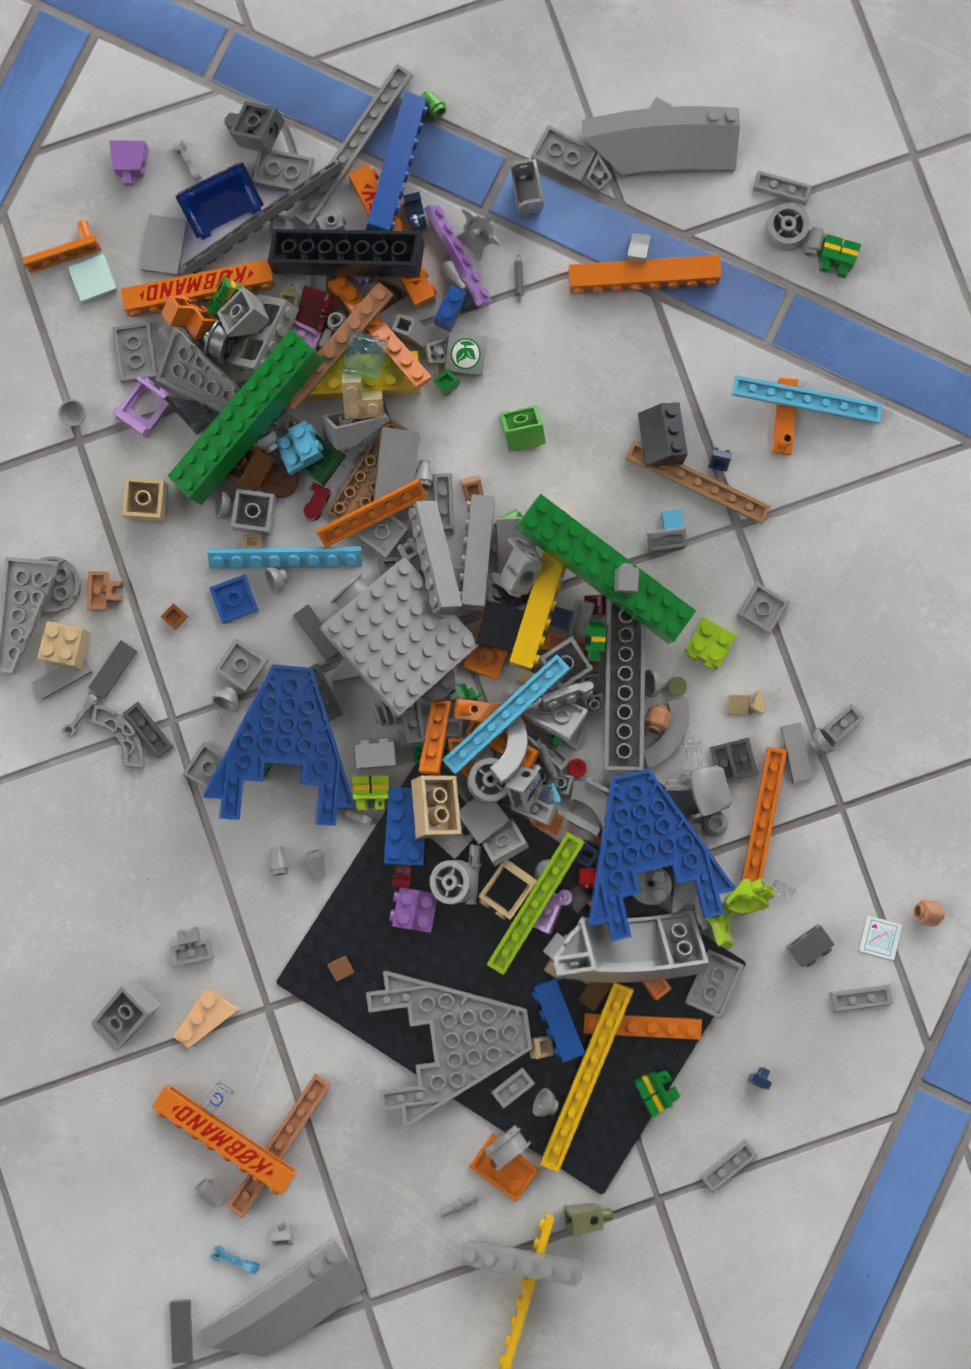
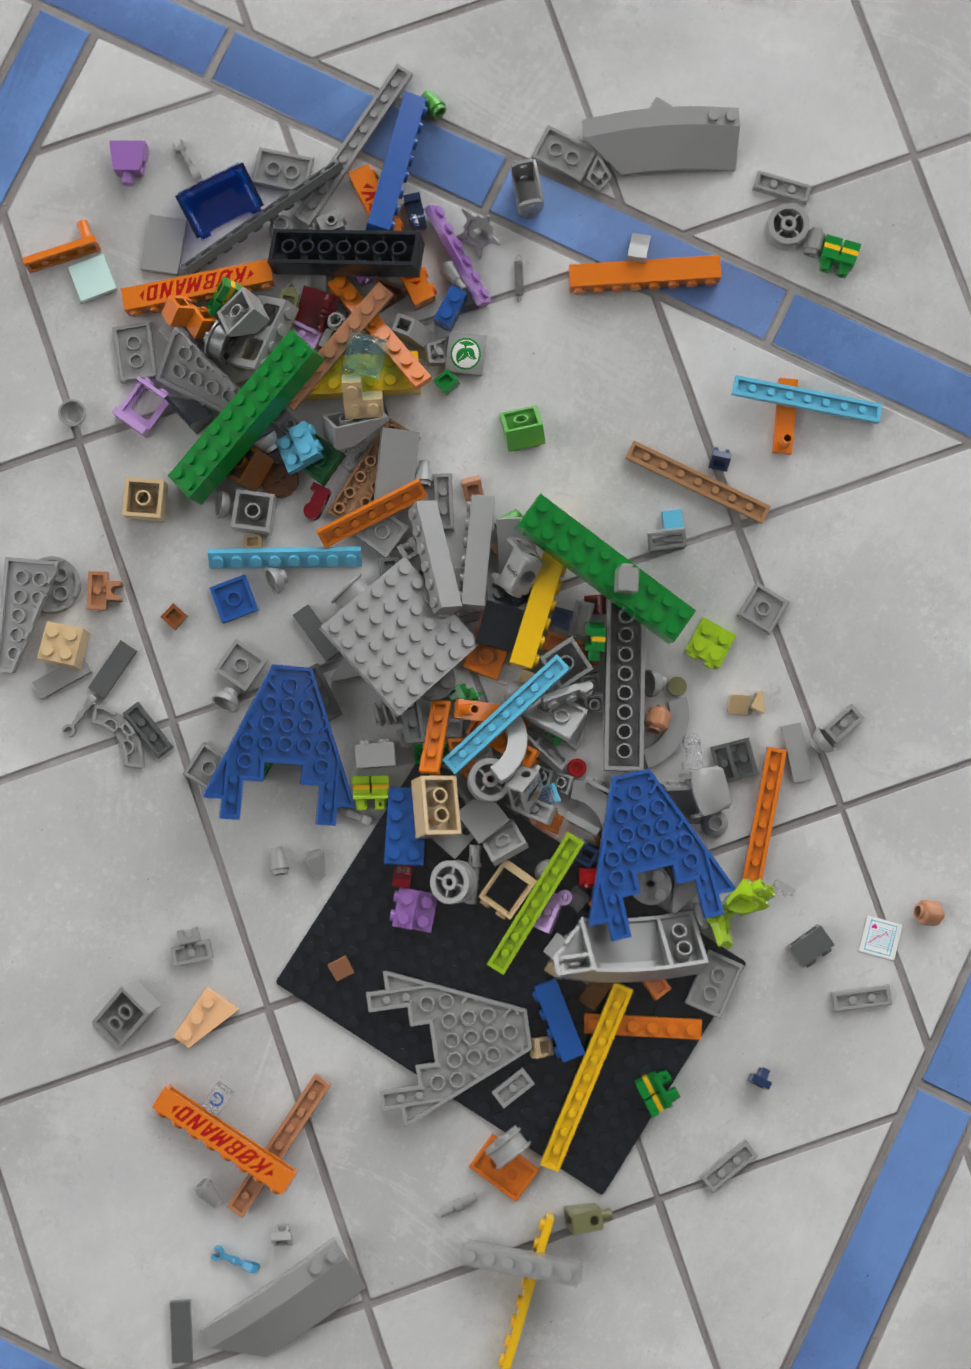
(255, 126): dark grey brick -> none
(545, 1103): light grey piece -> none
(547, 761): light grey piece -> none
(663, 435): black slope -> none

